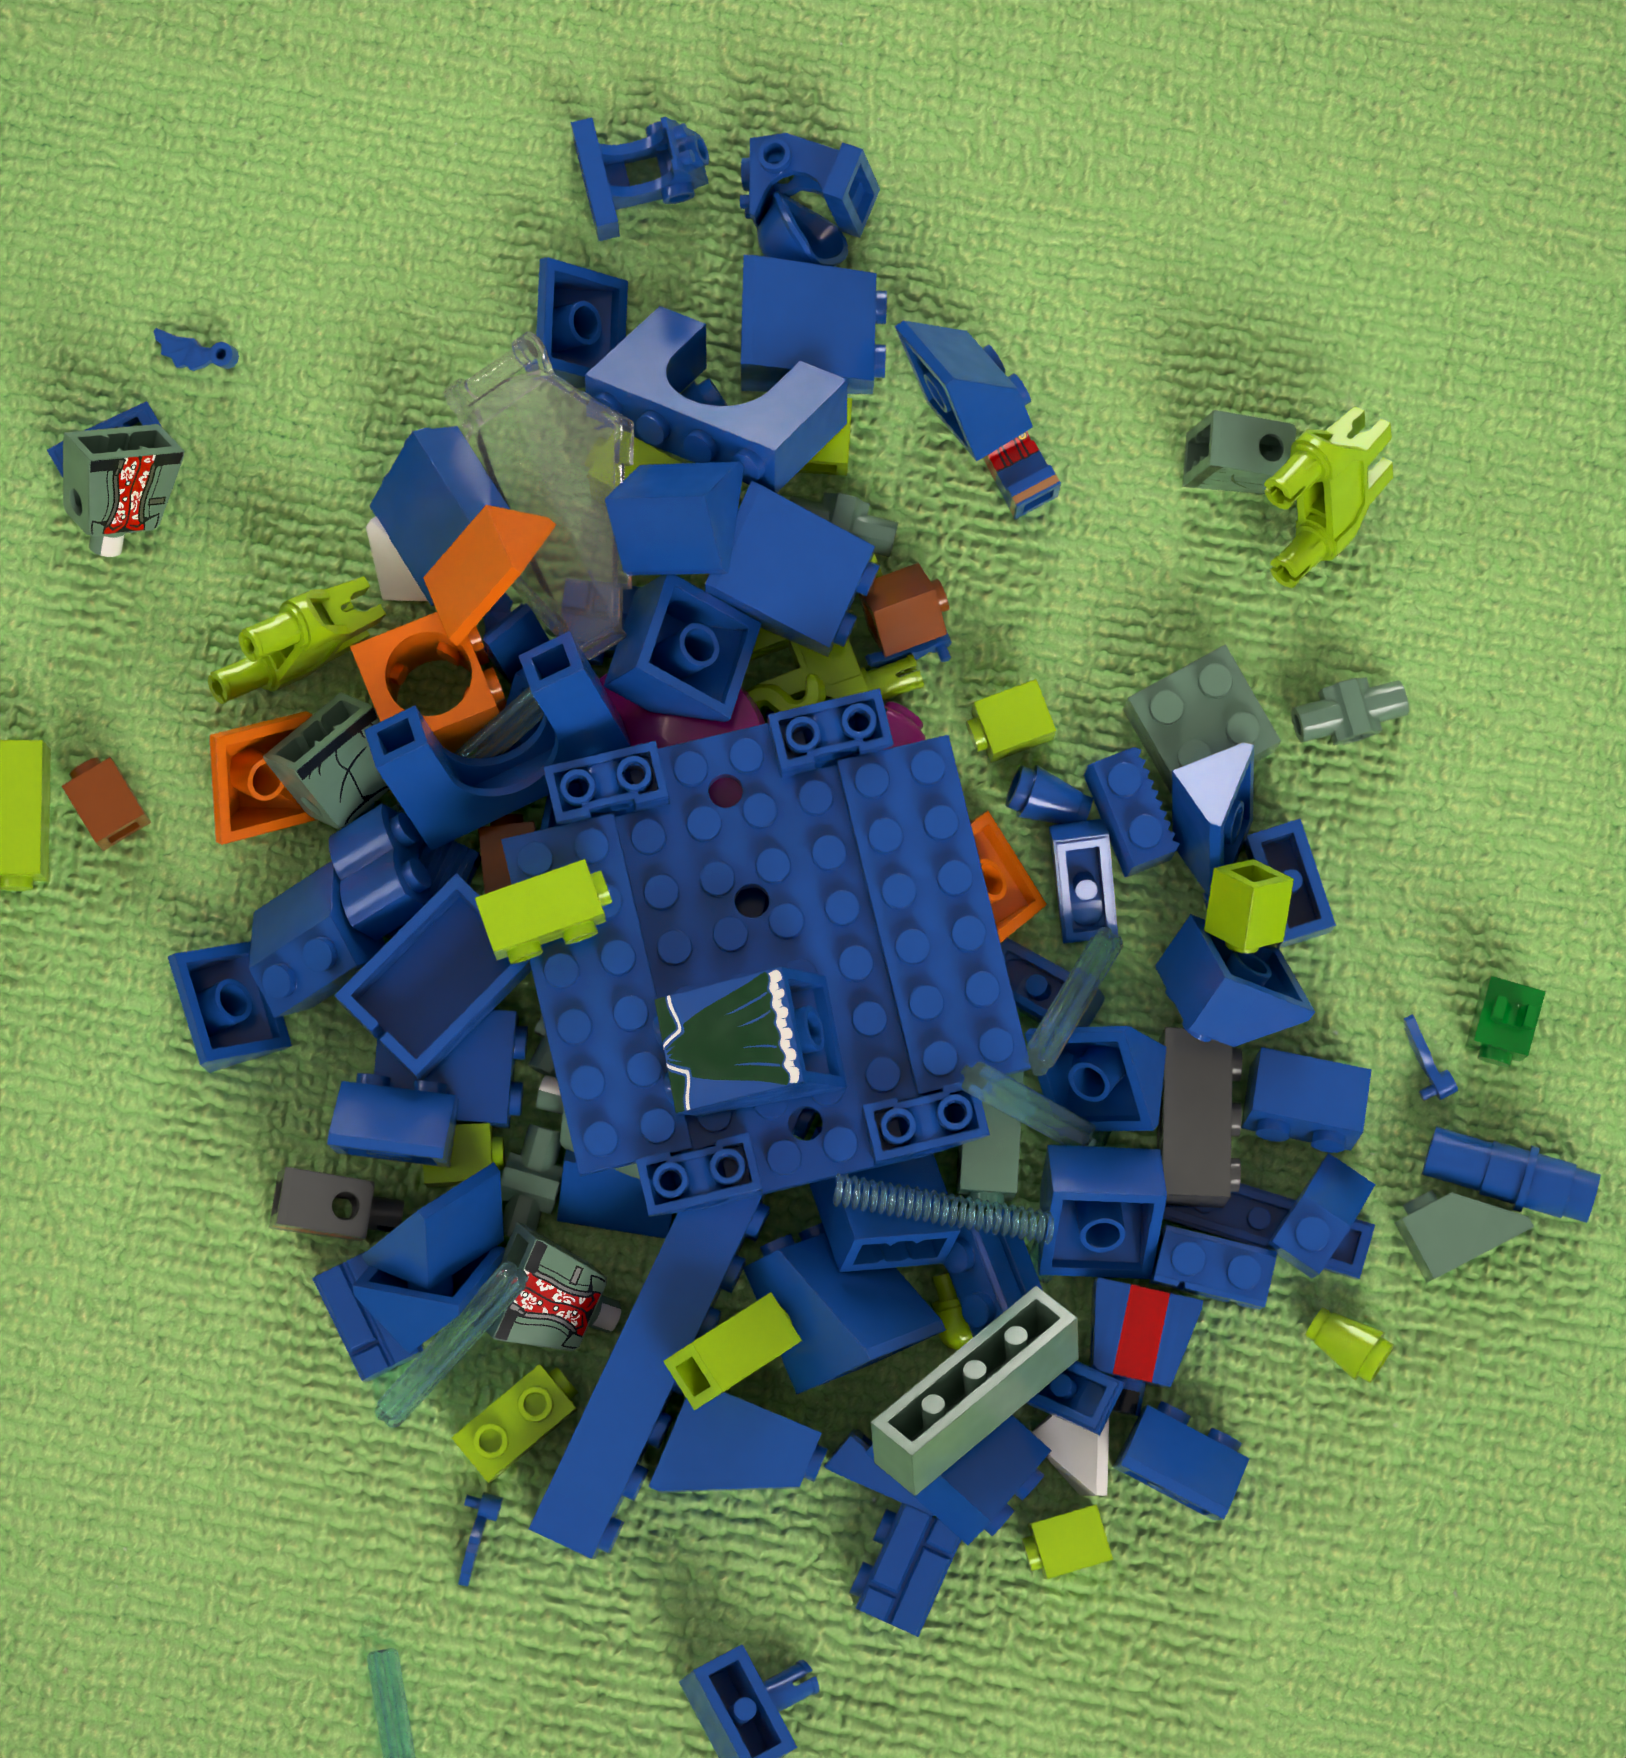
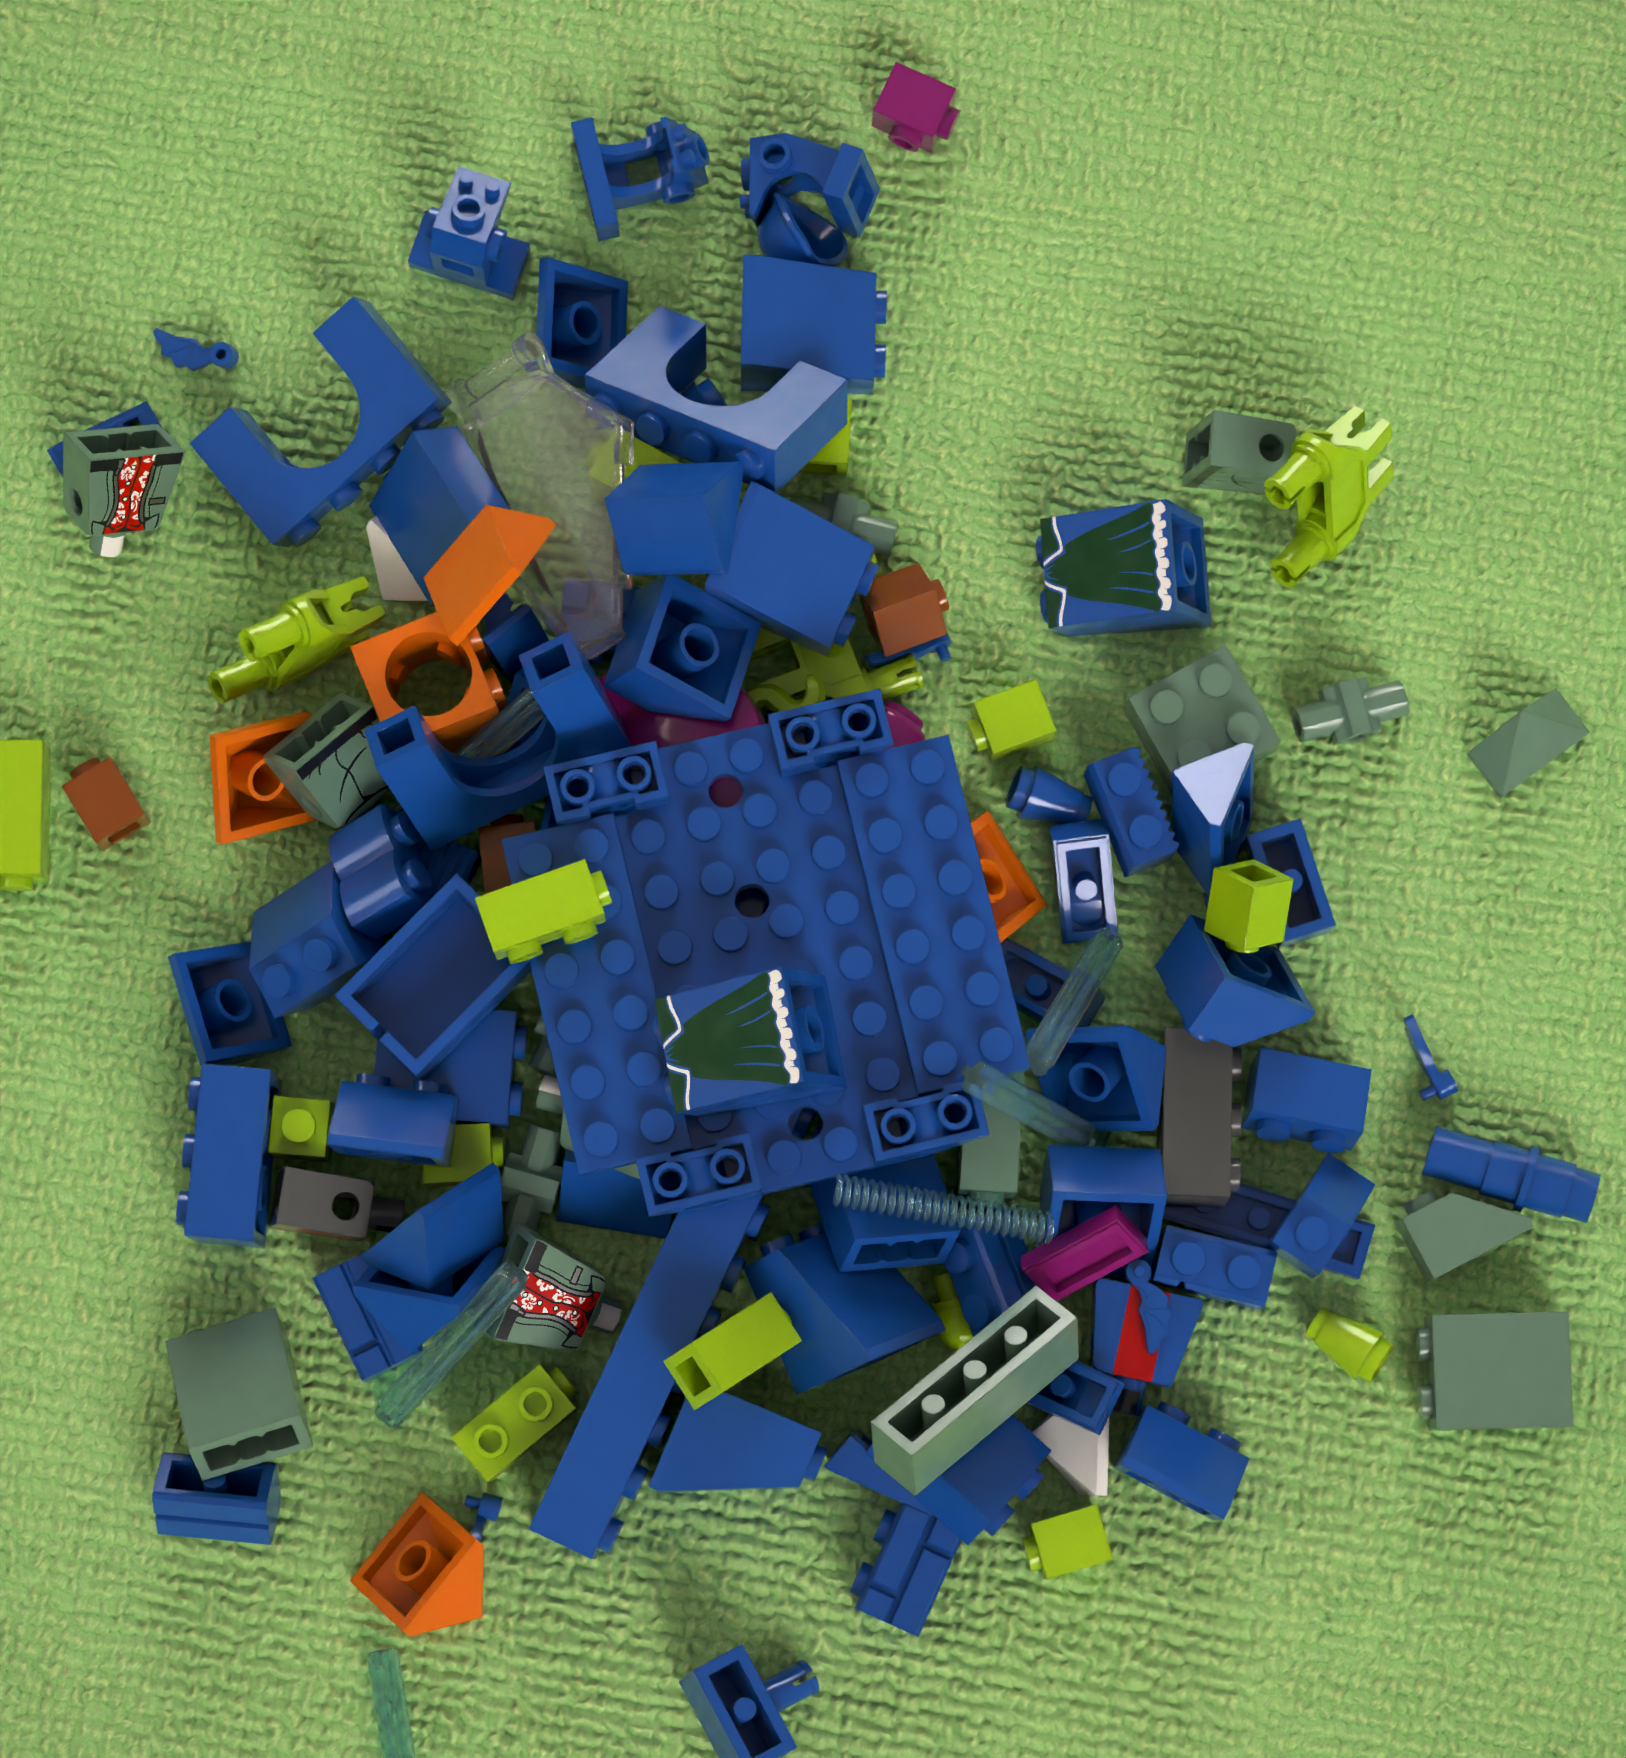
(226, 1507): none -> blue brick
(229, 1156): none -> blue brick
(238, 1394): none -> sand green brick
(300, 1129): none -> lime brick
(393, 399): none -> blue arch
(425, 1571): none -> orange slope
(465, 240): none -> blue tile
(915, 109): none -> magenta brick
(966, 386): blue slope -> none
(1022, 475): leg -> none
(1084, 1253): none -> magenta tile
(1124, 570): none -> slope
(1153, 1307): none -> blue piece
(1495, 1371): none -> sand green brick
(1504, 1021): green brick -> none
(1527, 742): none -> sand green slope

